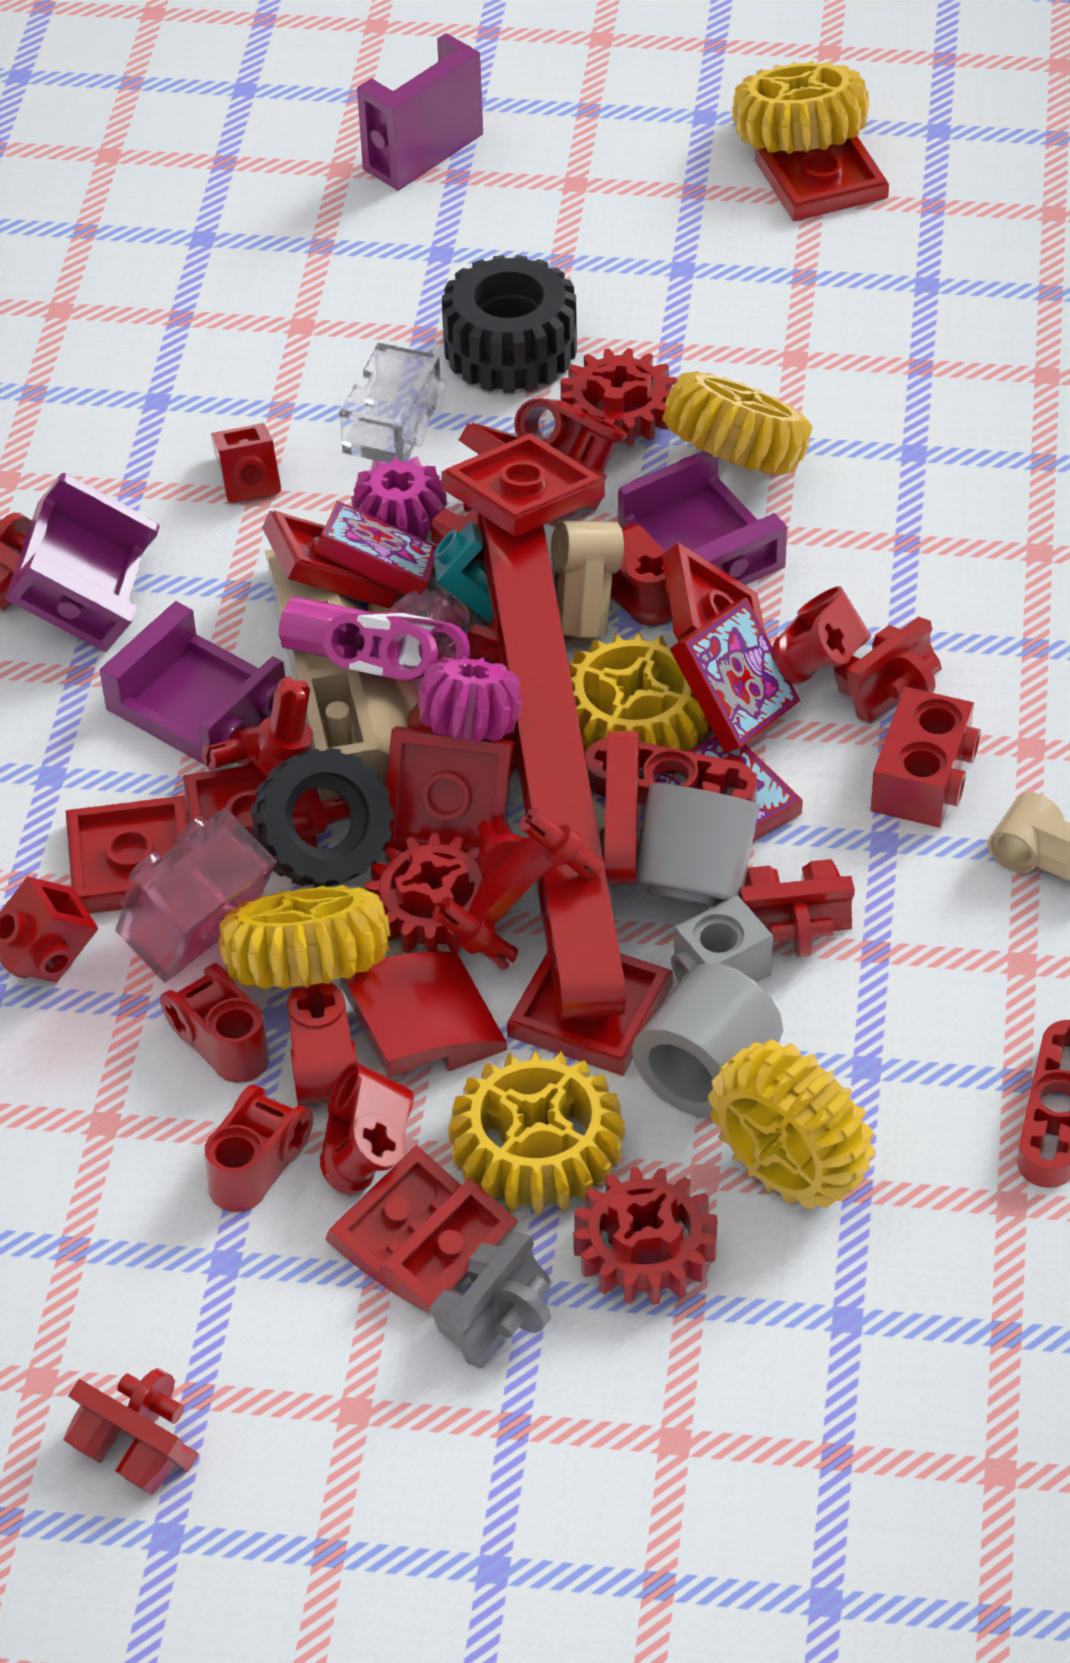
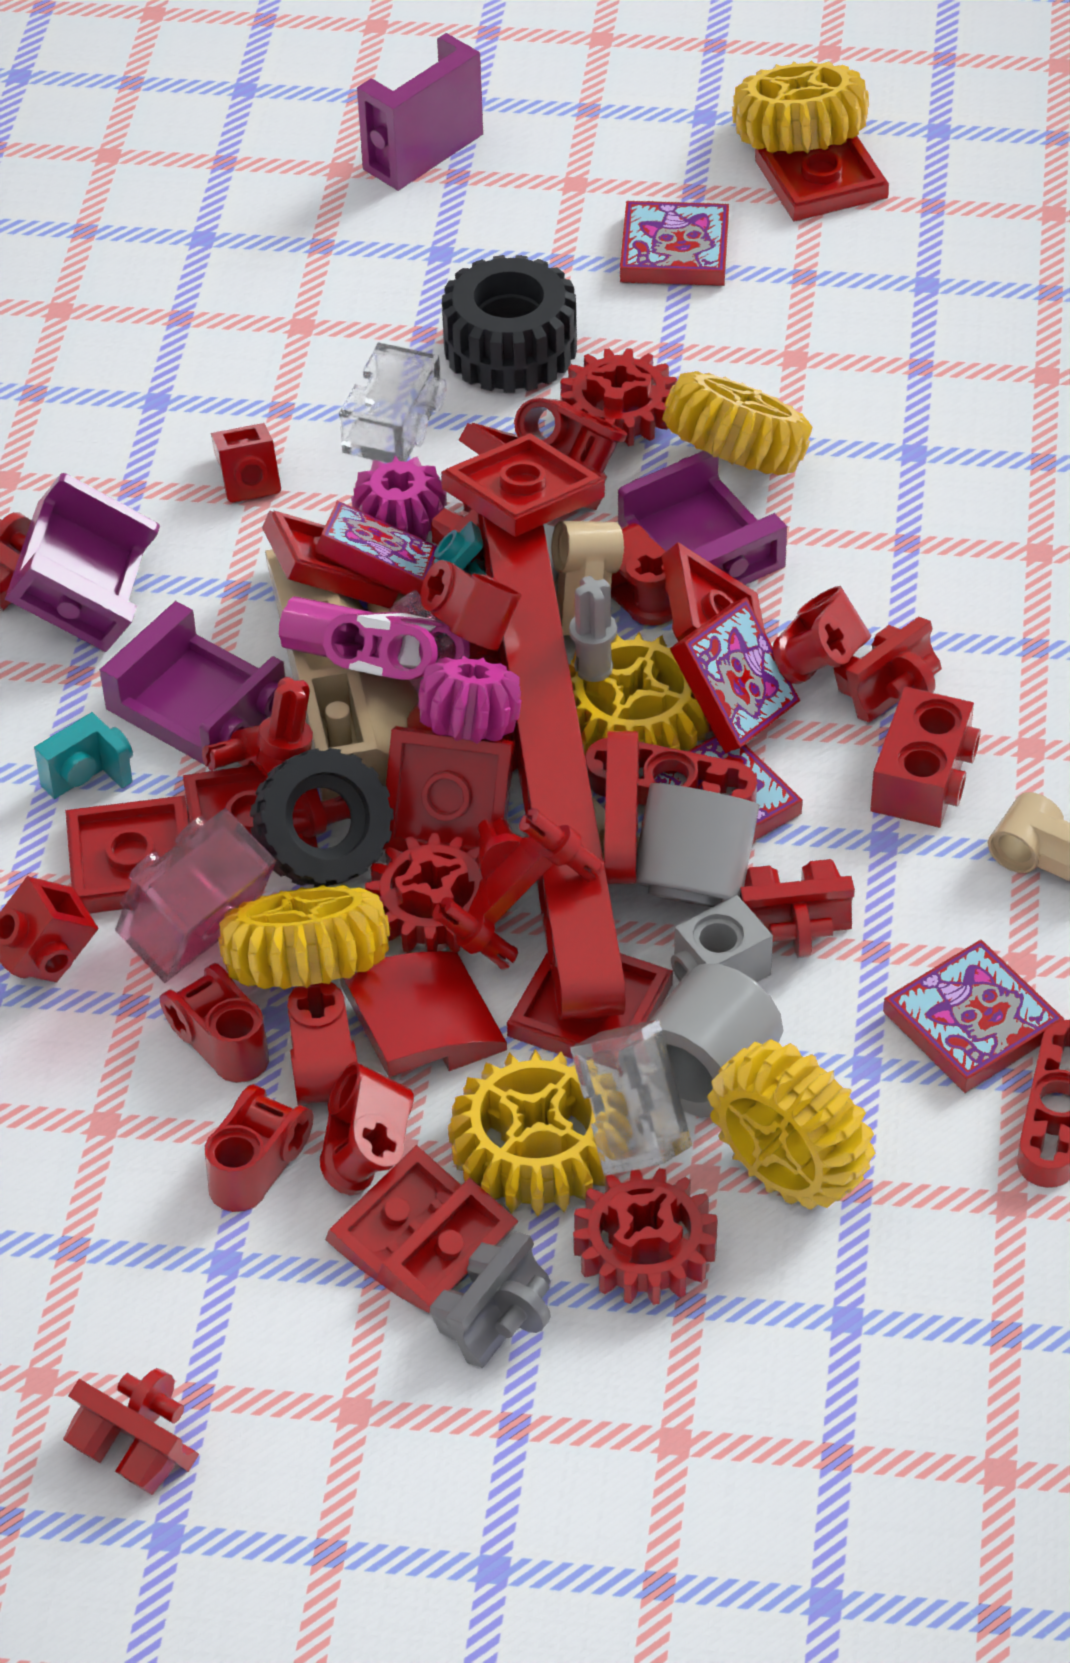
(81, 752): none -> teal bracket
(472, 606): none -> red piece
(593, 629): none -> light grey axle
(632, 1097): none -> clear brick
(674, 243): none -> tile
(971, 1015): none -> tile

